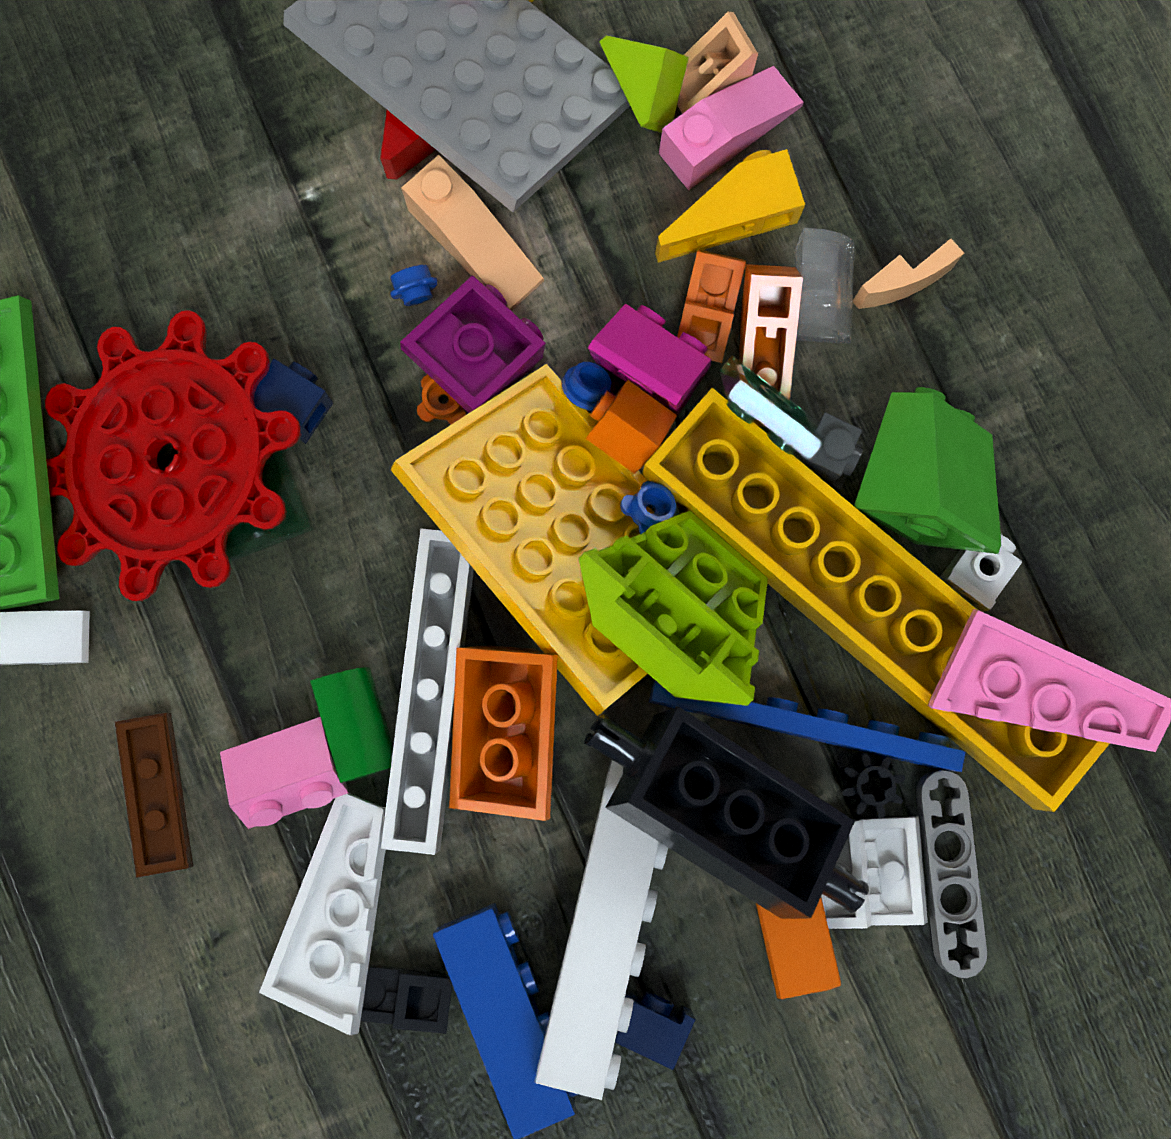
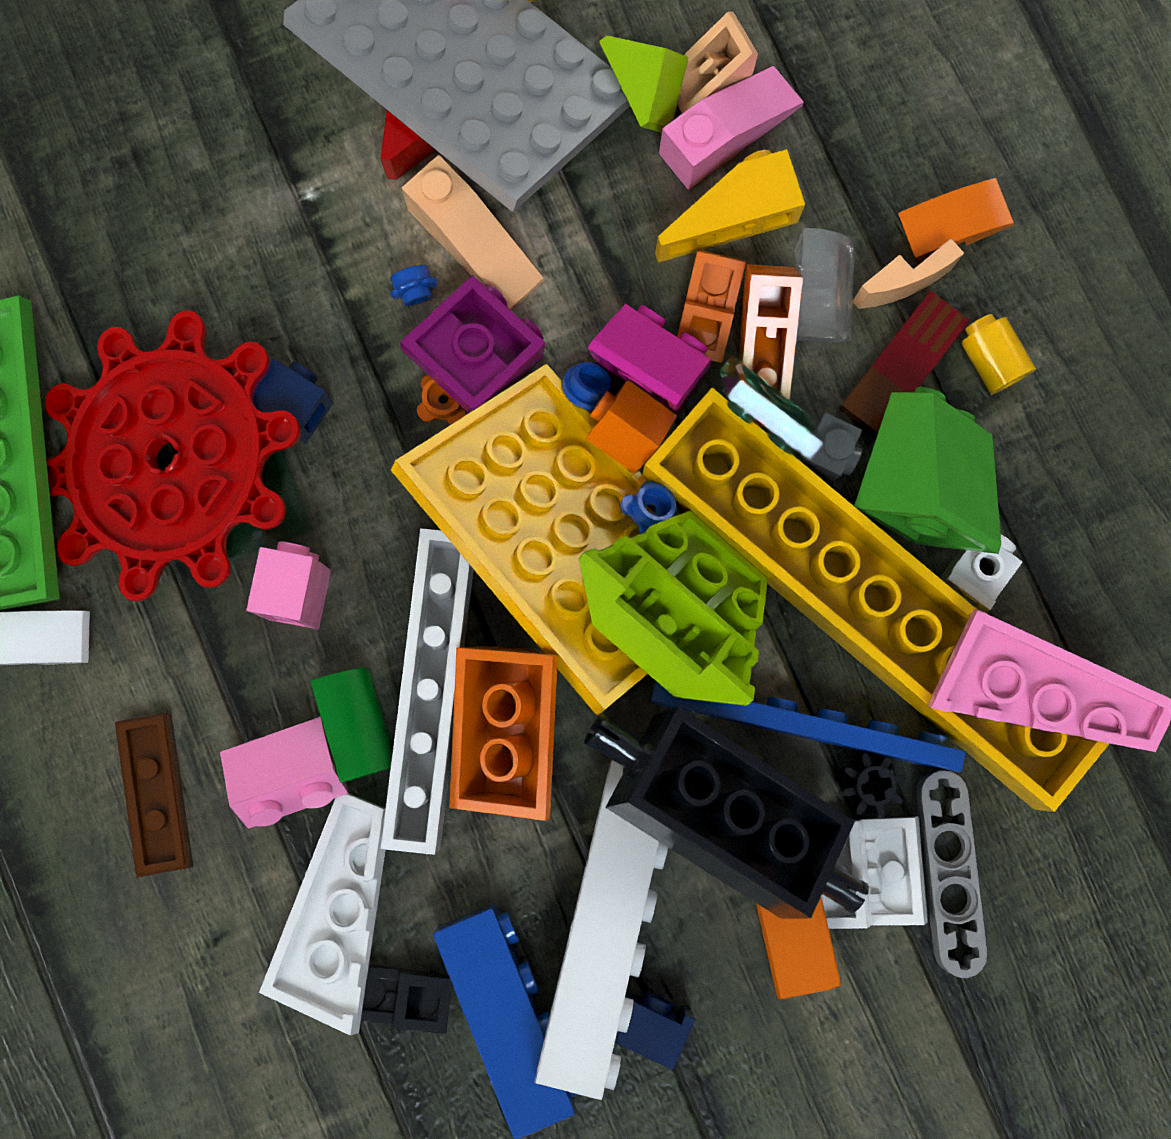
(289, 586): none -> bright pink brick
(905, 360): none -> tile
(957, 215): none -> orange slope
(997, 353): none -> yellow brick

